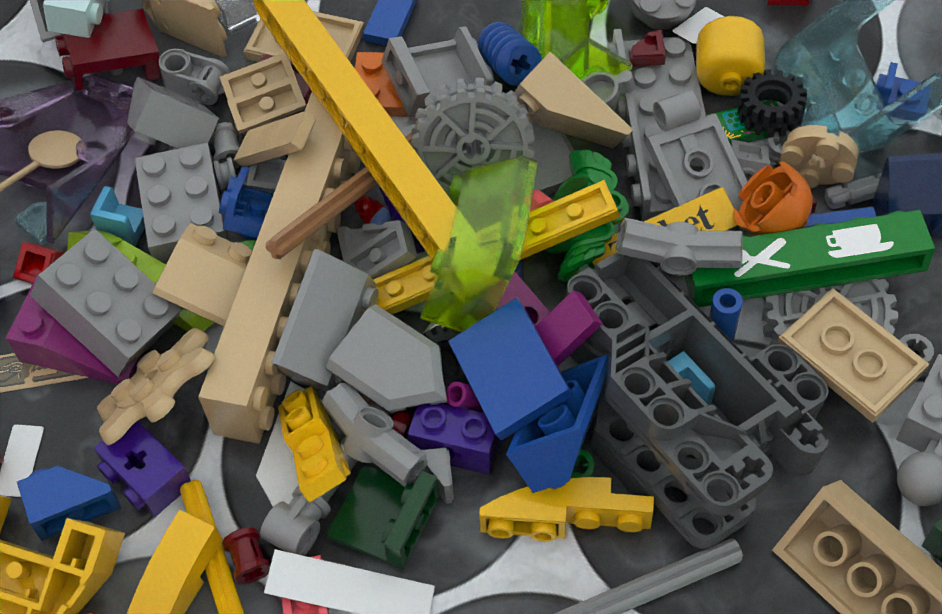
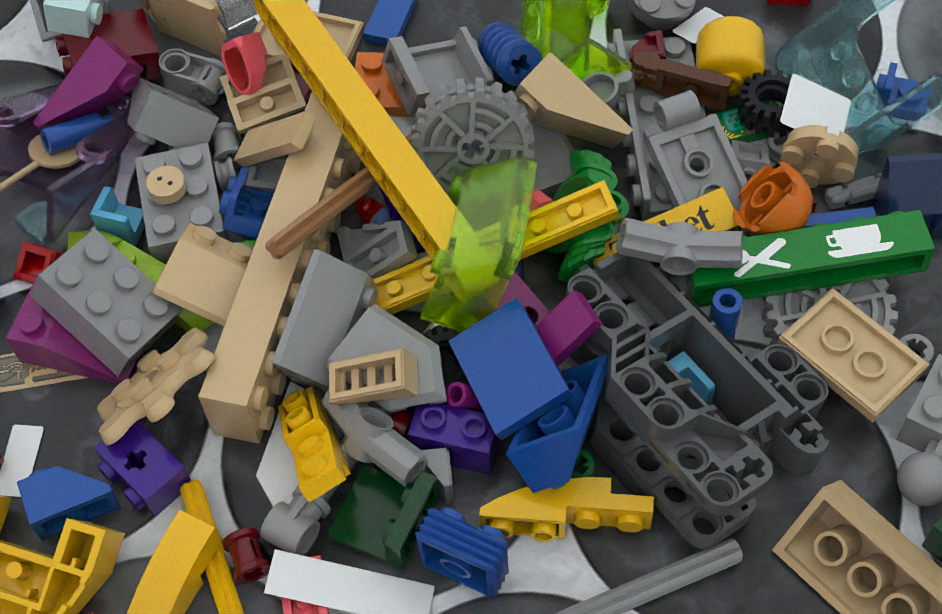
(69, 133): none -> blue cylinder
(94, 82): none -> magenta slope
(166, 184): none -> tan tile
(245, 62): none -> coral rock
(399, 377): none -> tan slope
(463, 551): none -> blue brick
(673, 78): none -> reddish brown hinge
(814, 105): none -> white sticker

